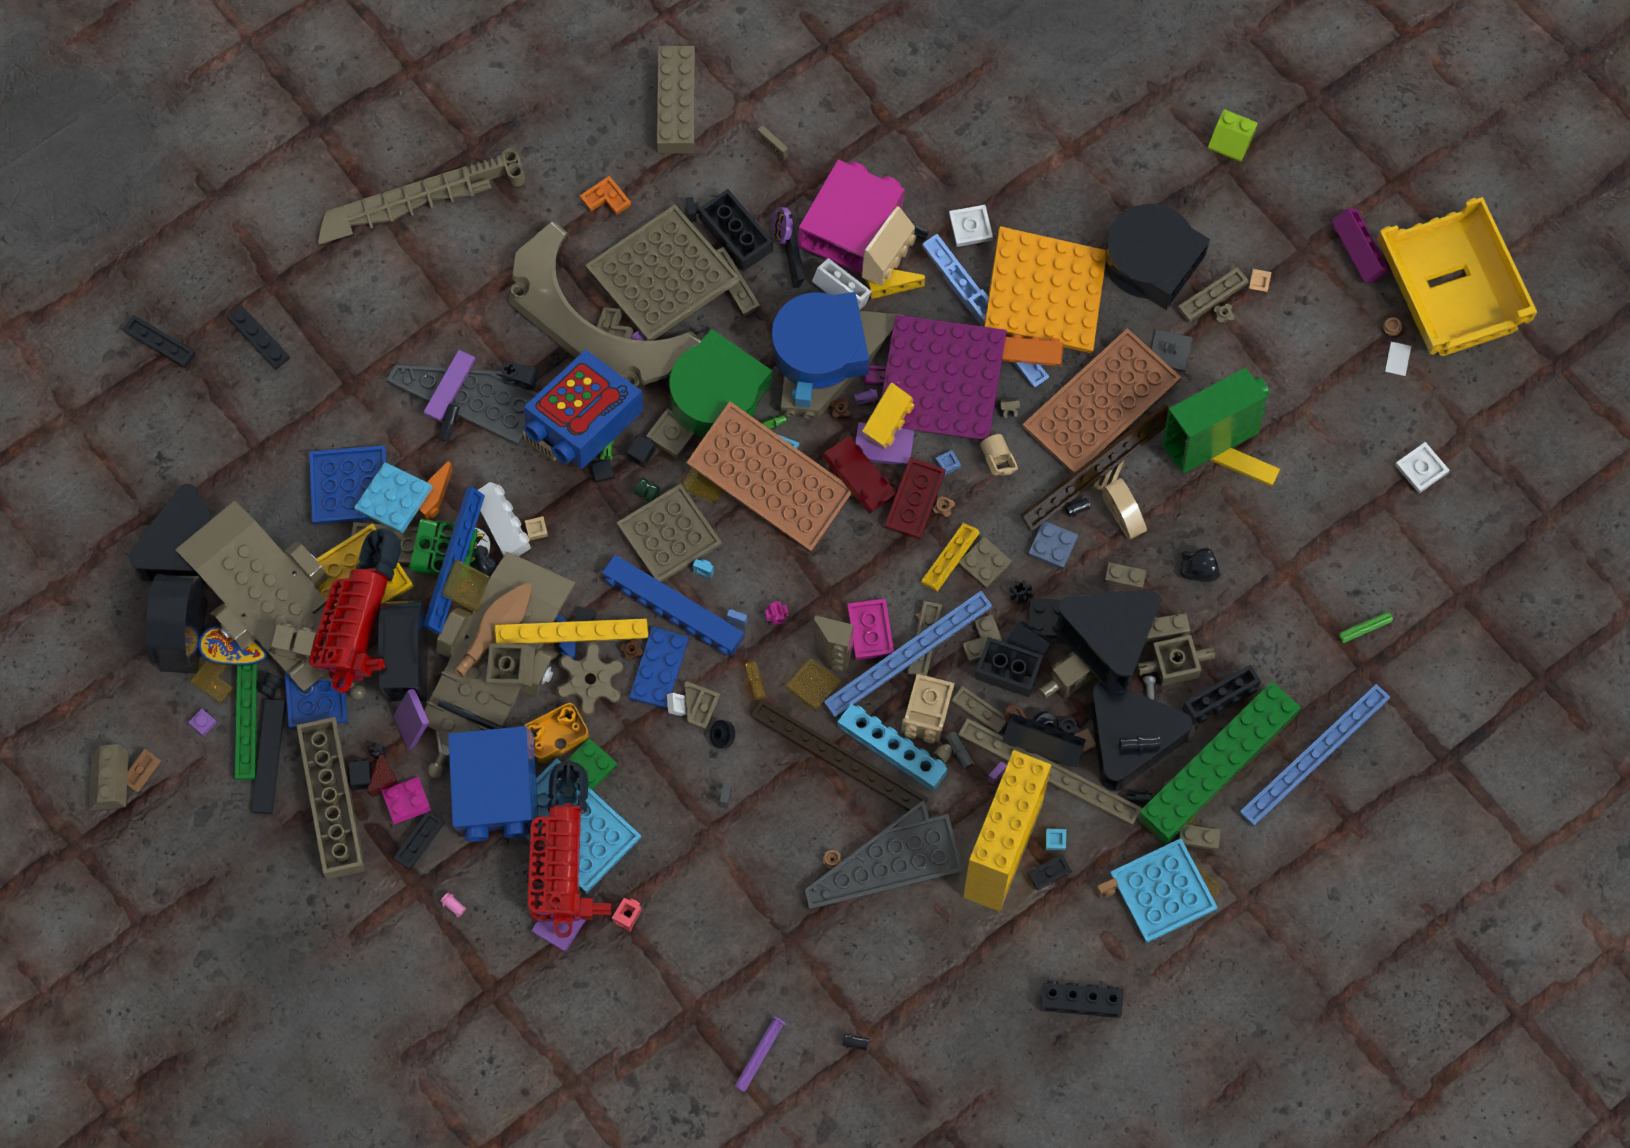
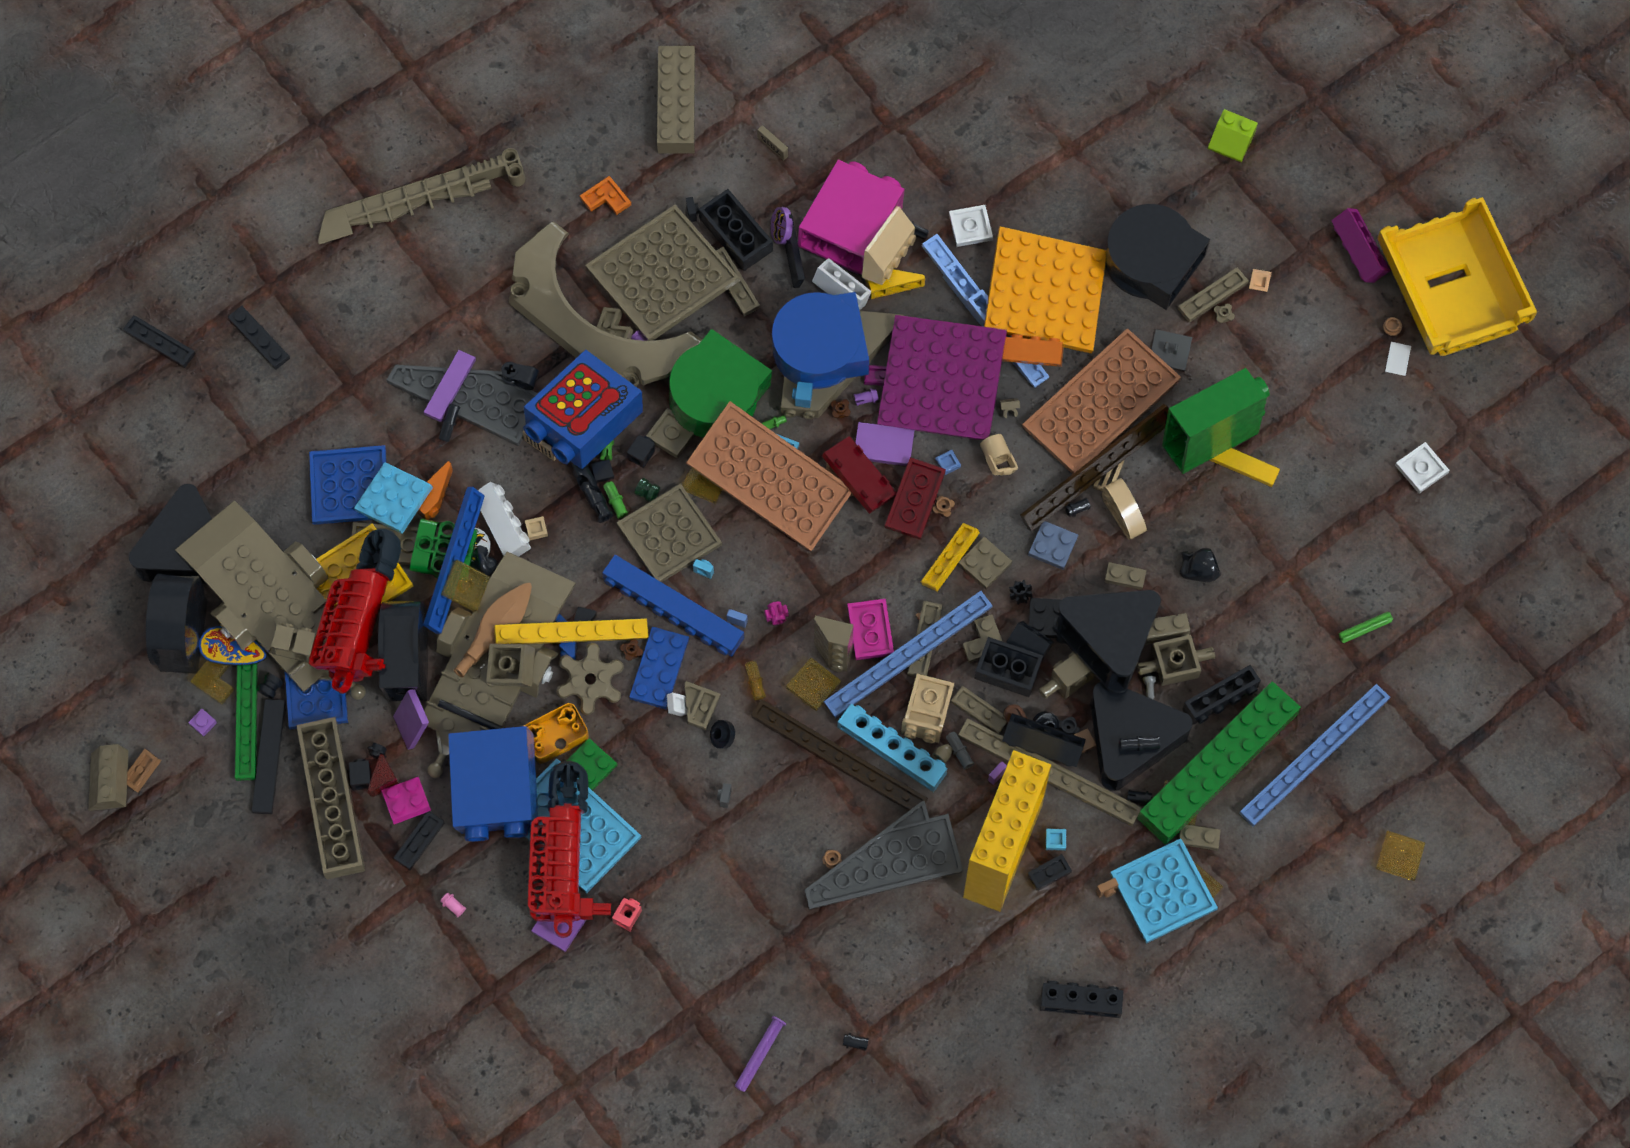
(592, 492): none -> black piece
(615, 500): none -> bright green axle
(888, 416): yellow slope -> none
(1400, 855): none -> clear yellow plate

